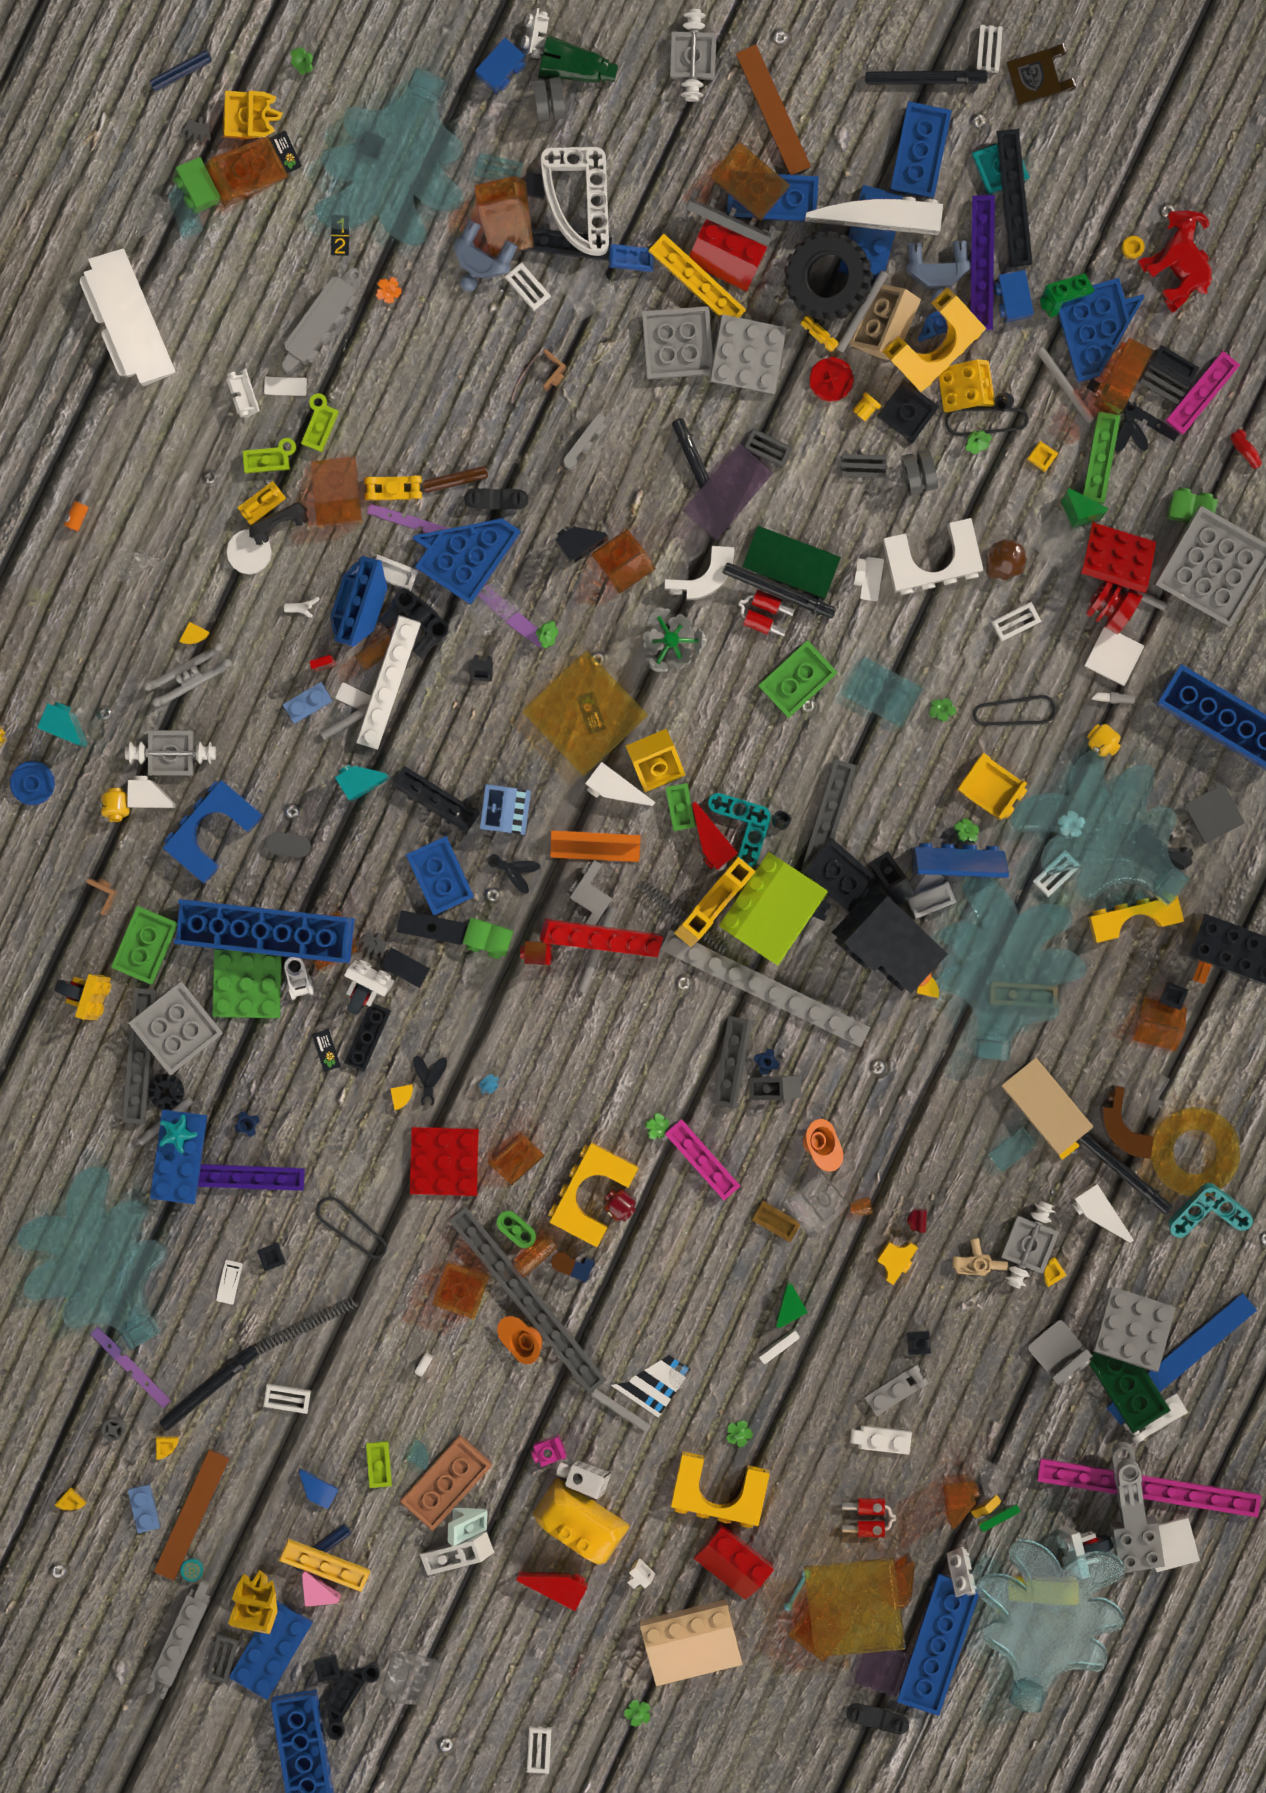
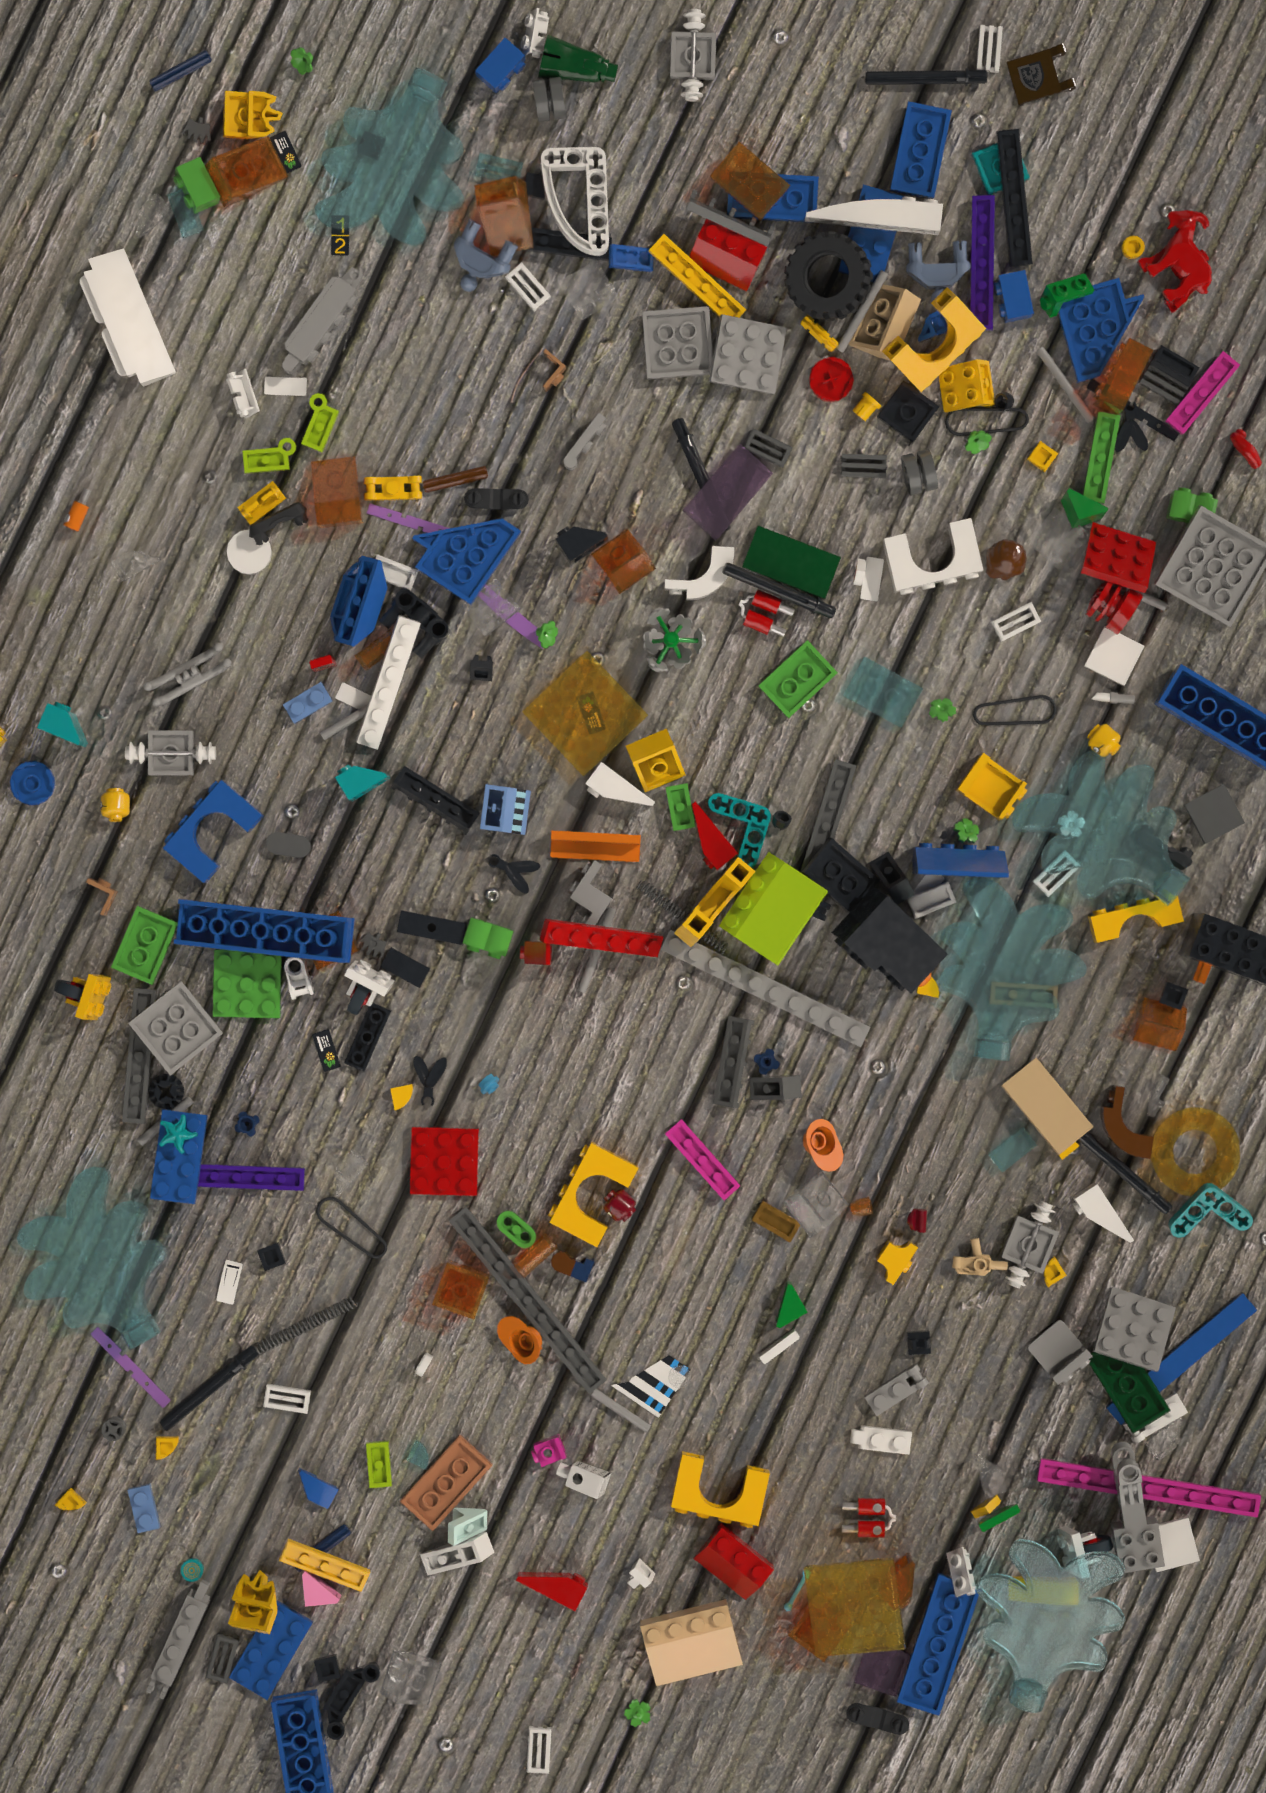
(147, 794): white slope -> none
(191, 1514): dark orange tile -> none
(193, 634): yellow tile -> none
(301, 607): white bar -> none
(388, 289): orange plant -> none
(440, 875): blue plate -> none
(516, 1158): clear orange slope -> none
(579, 1522): yellow hips -> none
(657, 1126): bright green plant -> none
(739, 1433): bright green plant -> none
(773, 110): dark orange tile -> none
(959, 1497): clear orange slope -> none

